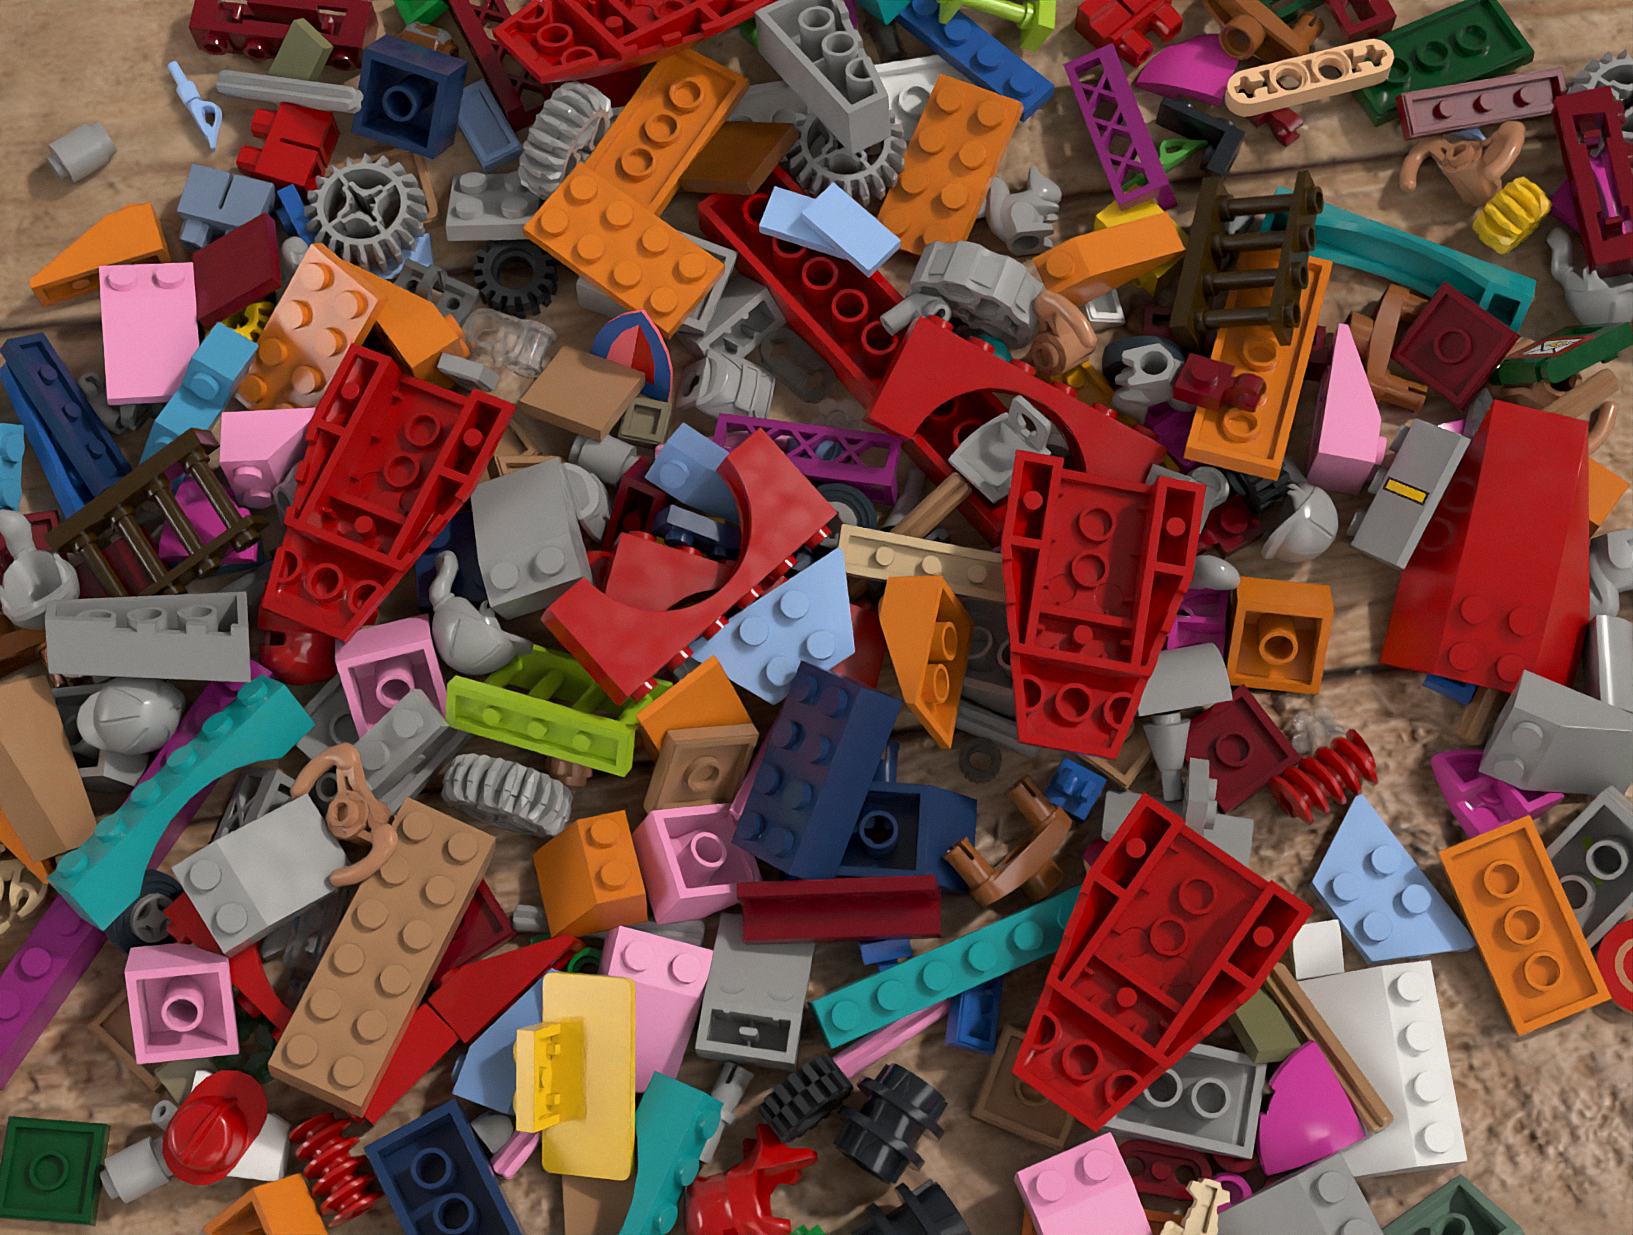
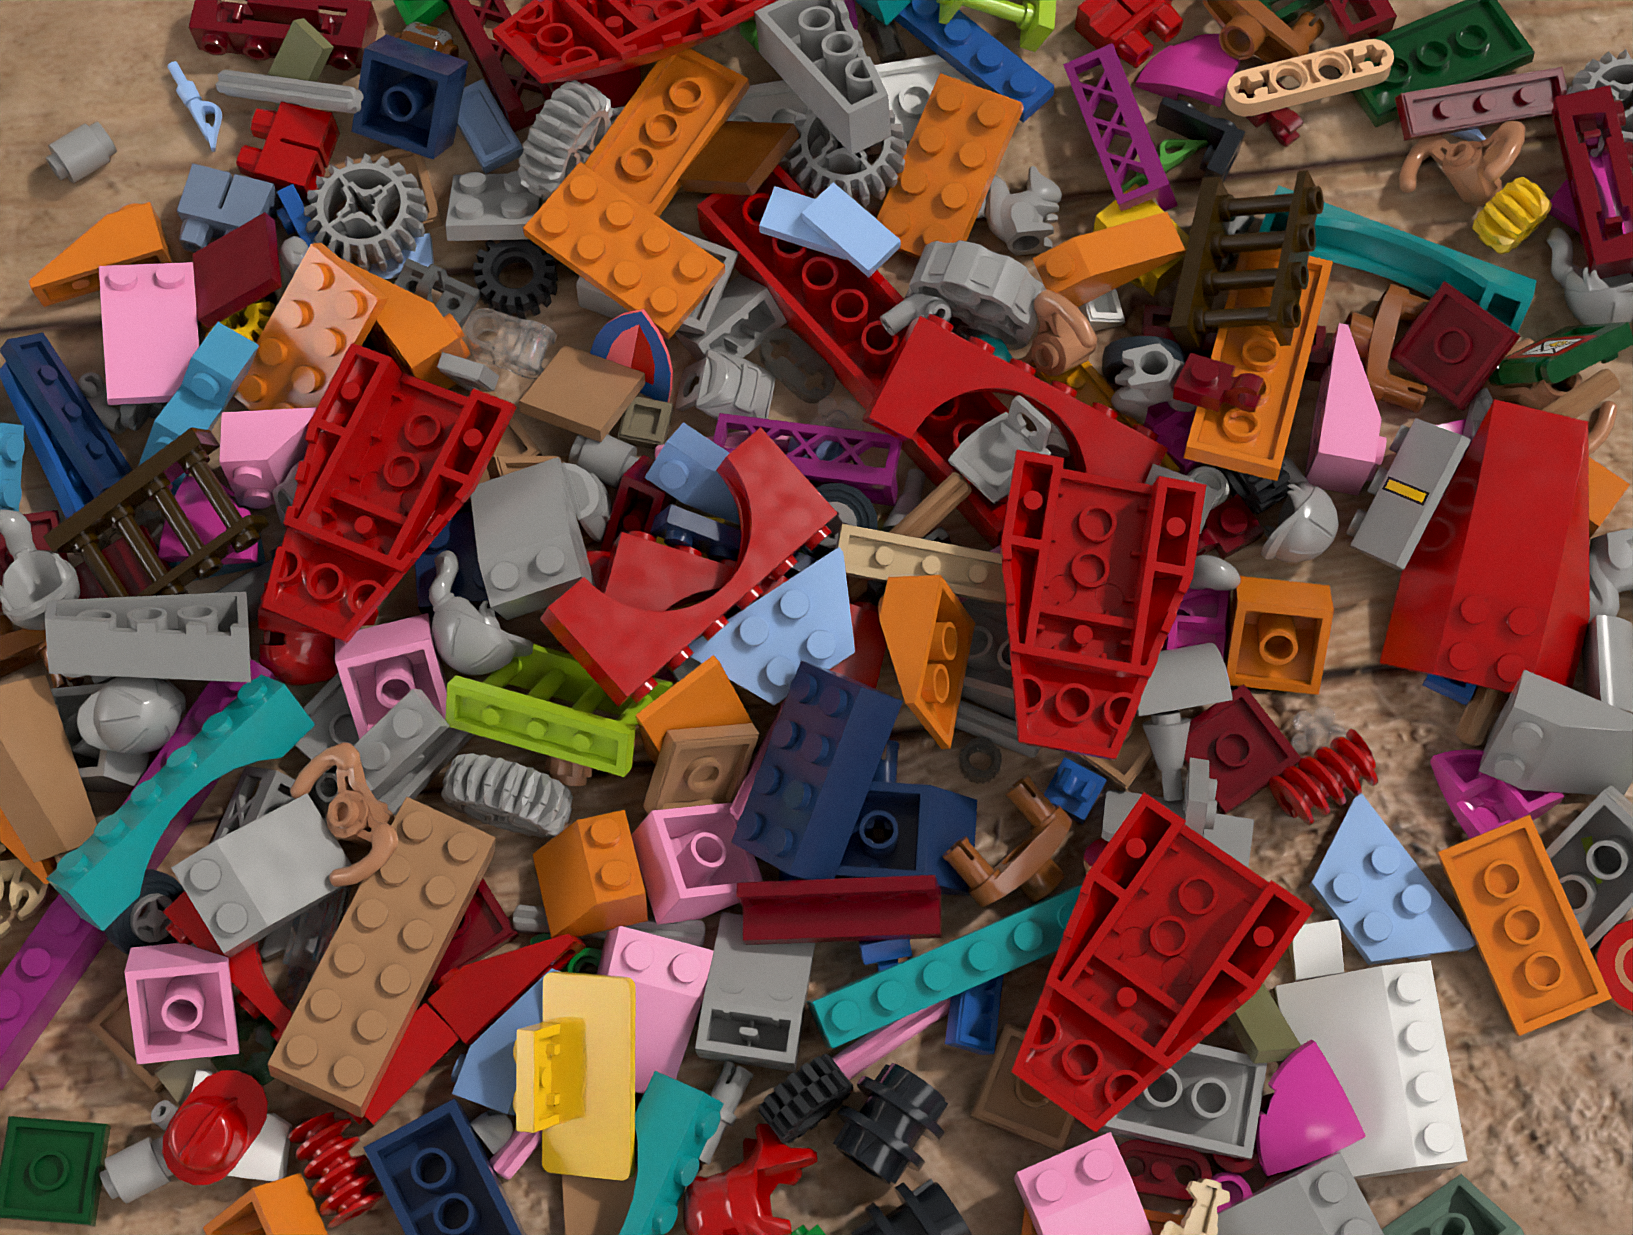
(1311, 1025): medium nougat axle -> none

